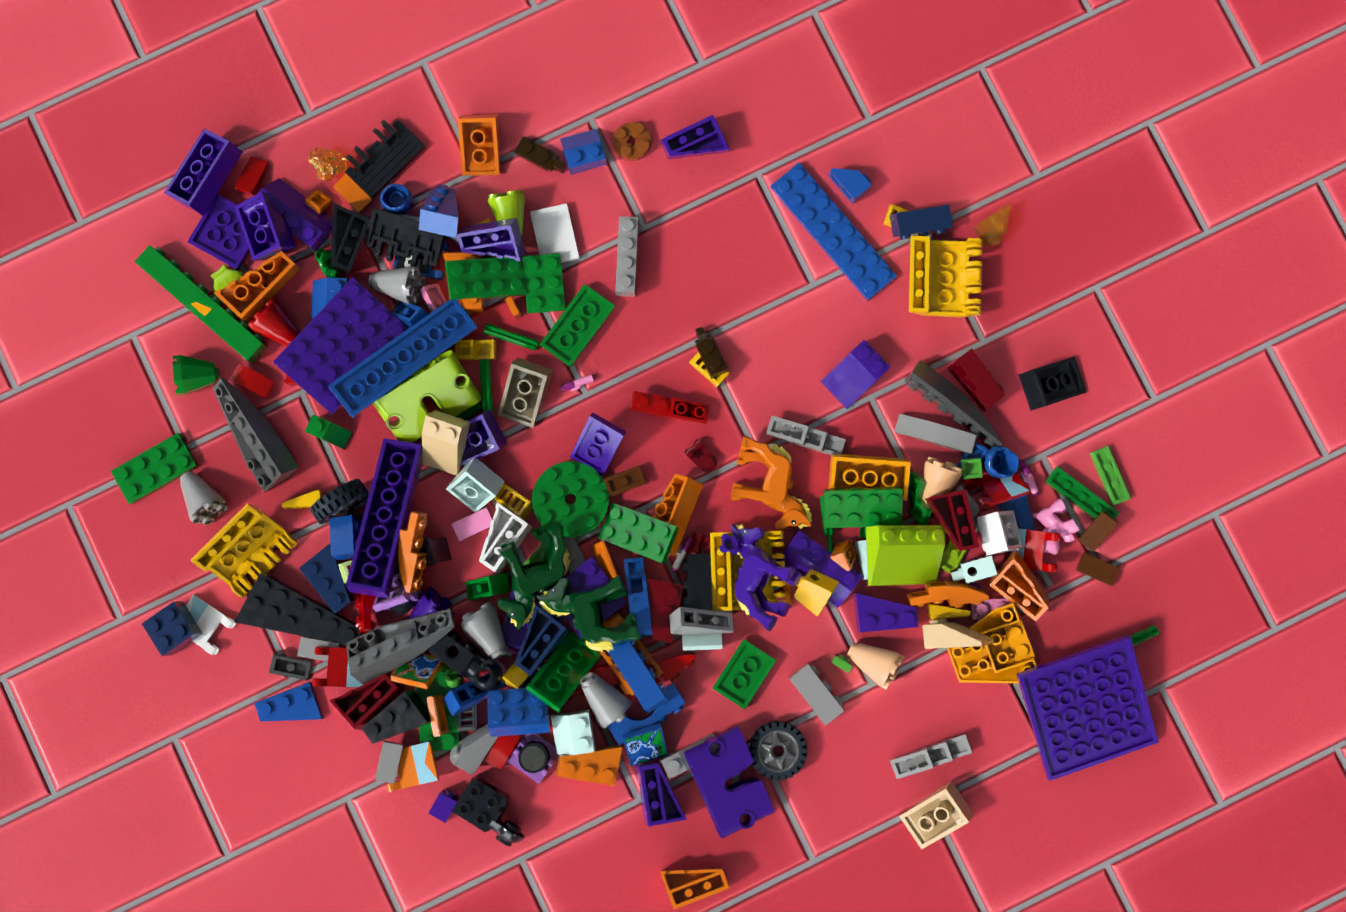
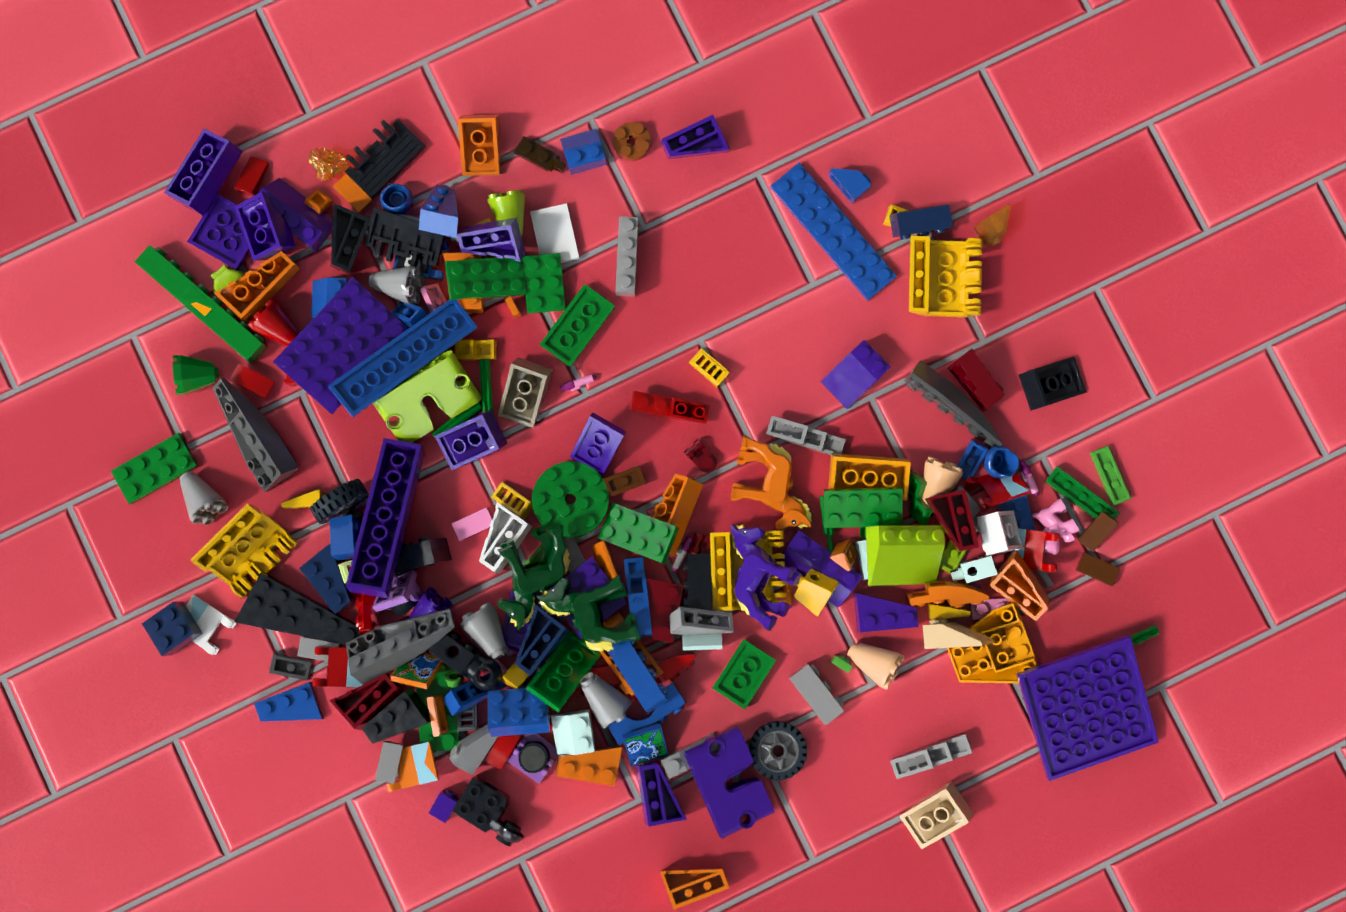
(323, 259): green piece -> none
(328, 431): green slope -> none
(409, 556): orange slope -> none
(444, 441): tan slope -> none
(475, 485): light aqua slope -> none
(487, 586): green slope -> none
(511, 337): green axle -> none
(710, 354): dark brown hinge -> none
(733, 548): dark purple plate -> none
(935, 433): light grey slope -> none
(971, 468): bright green plate -> none

